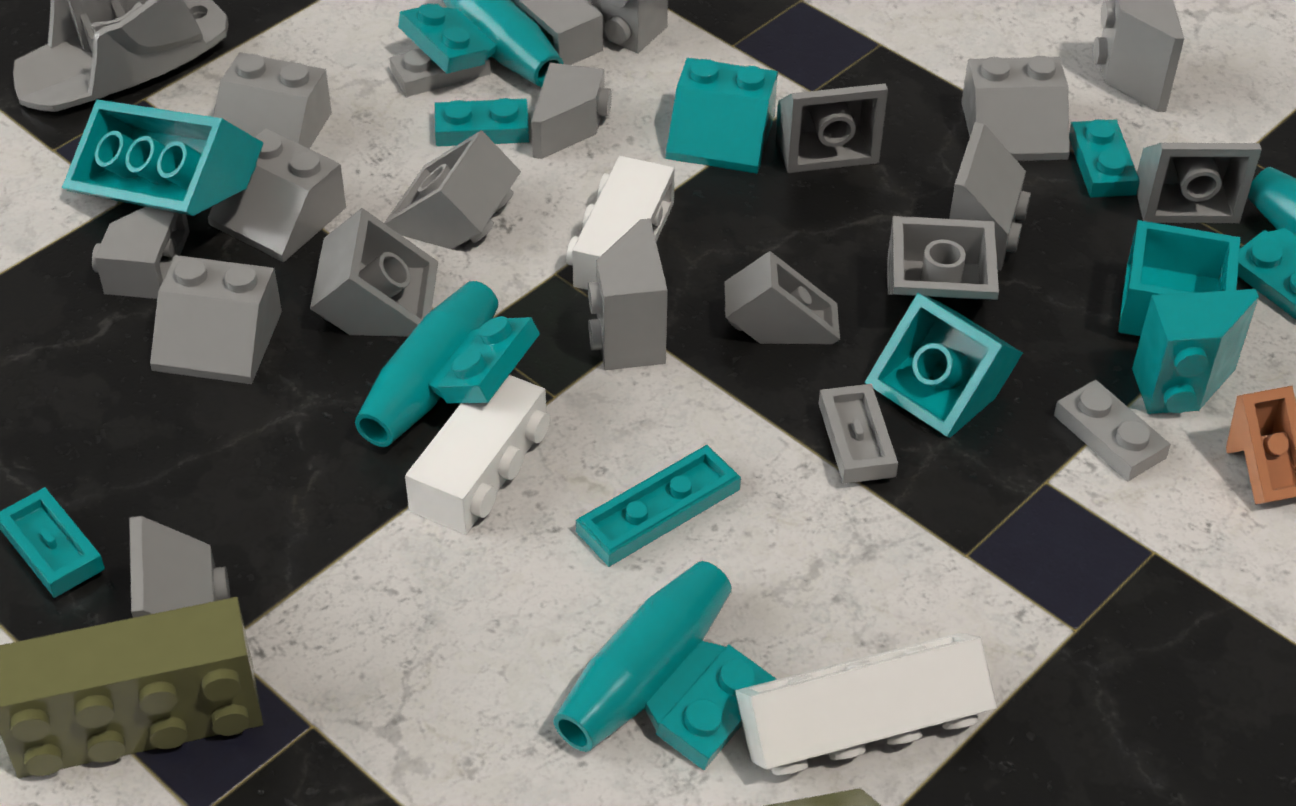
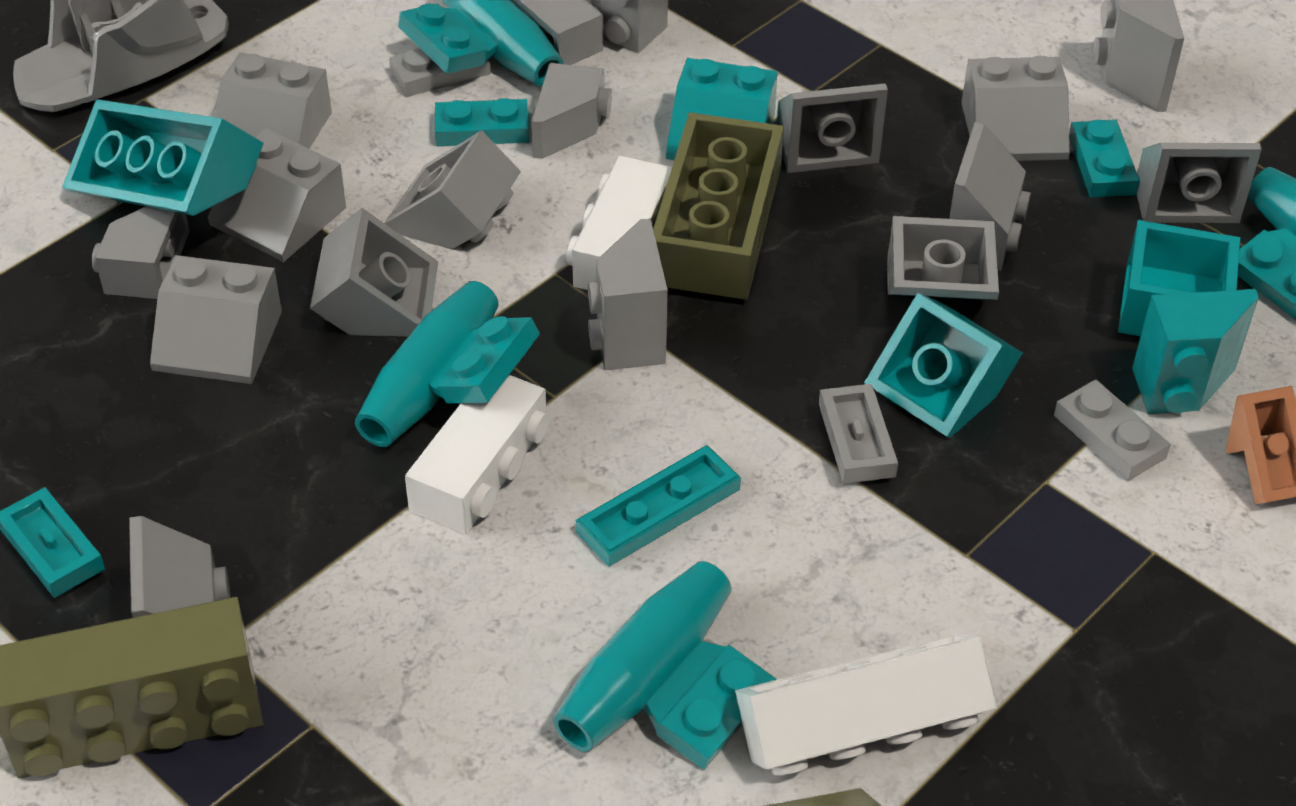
(718, 204): none -> olive brick
(779, 305): light grey slope -> none

